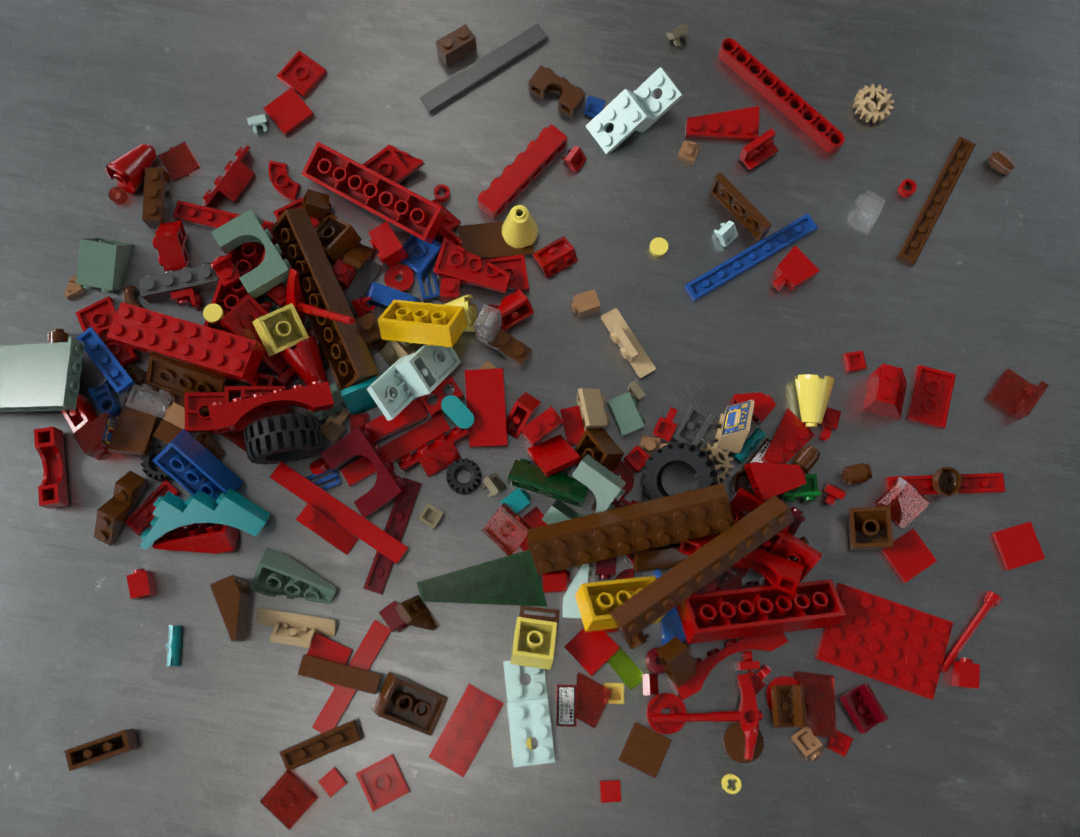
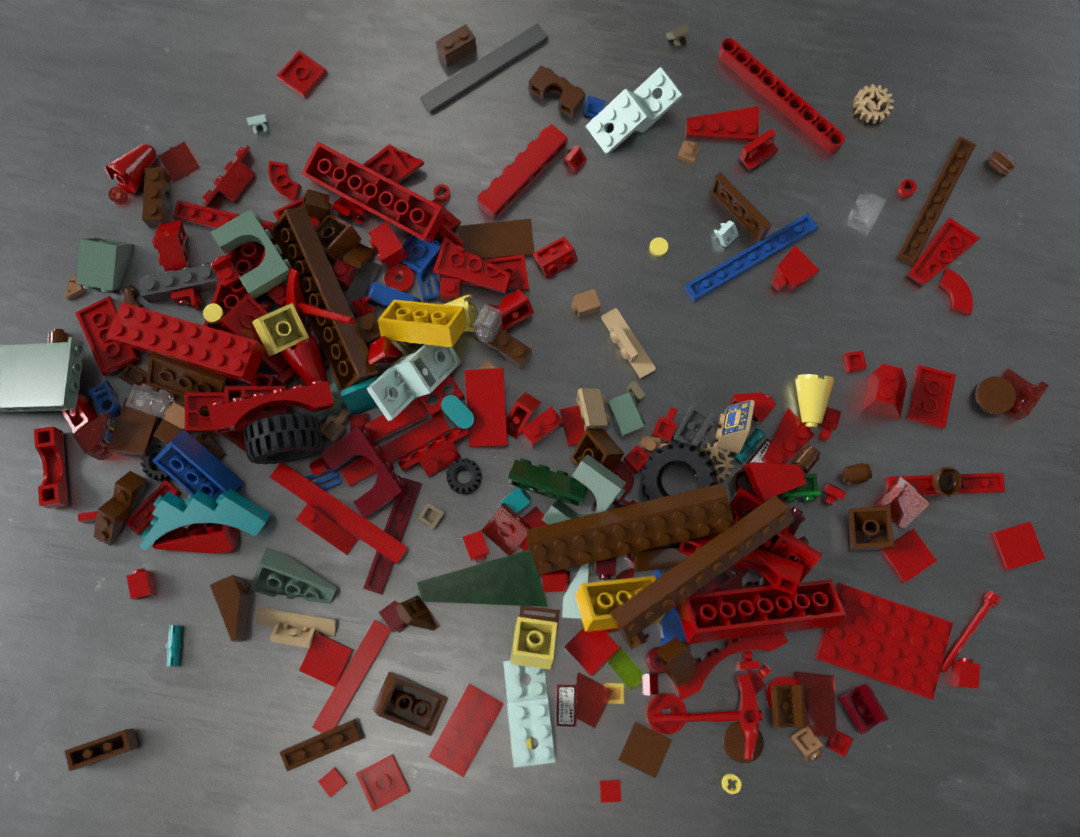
(88, 517): none -> red tile
(106, 361): blue plate -> none
(288, 111): red tile -> none
(288, 799): clear red tile -> none
(339, 674): reddish brown tile -> none
(347, 208): none -> red plate
(383, 352): none -> red slope
(476, 546): none -> red brick
(494, 484): dark tan tile -> none
(520, 228): light yellow cone -> none
(553, 455): red tile -> none
(944, 248): none -> red wing
(958, 290): none -> red tile
(995, 395): none -> reddish brown tile

